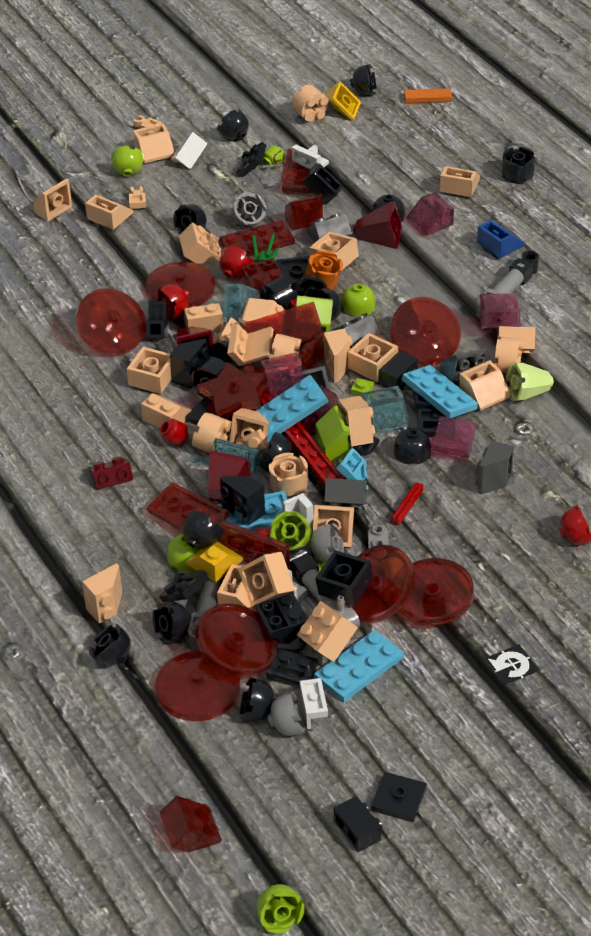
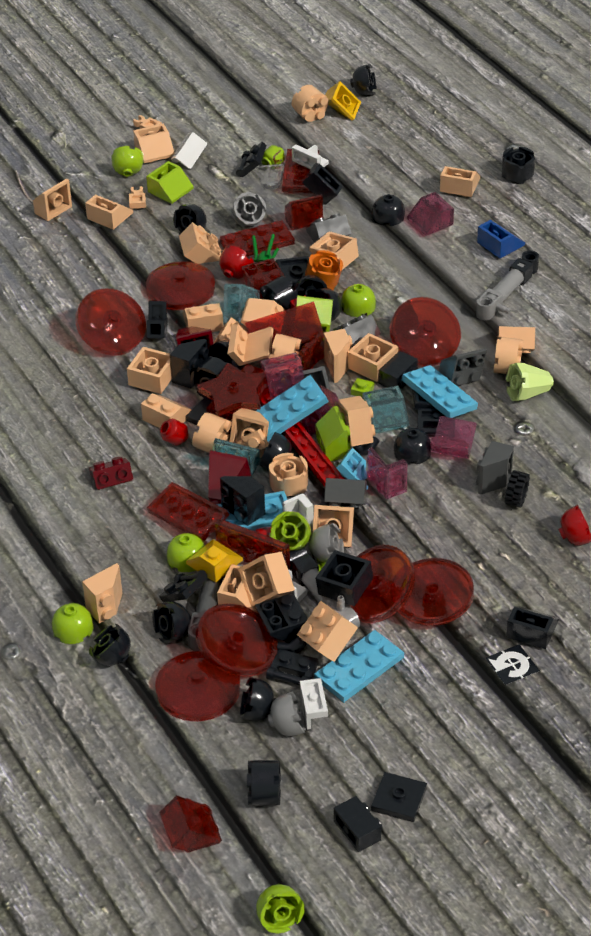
(72, 623): none -> lime cylinder
(168, 182): none -> lime slope
(176, 299): red cylinder -> none
(200, 531): black cylinder -> none
(234, 125): black cylinder -> none
(264, 782): none -> black brick
(377, 536): light grey plate -> none
(380, 226): dark red slope -> none
(389, 479): none -> clear pink bracket
(407, 503): red axle -> none
(428, 95): orange tile -> none
(484, 384): light nougat slope -> none
(499, 311): clear pink slope -> none
(517, 488): none -> black tyre
(531, 626): none -> black slope

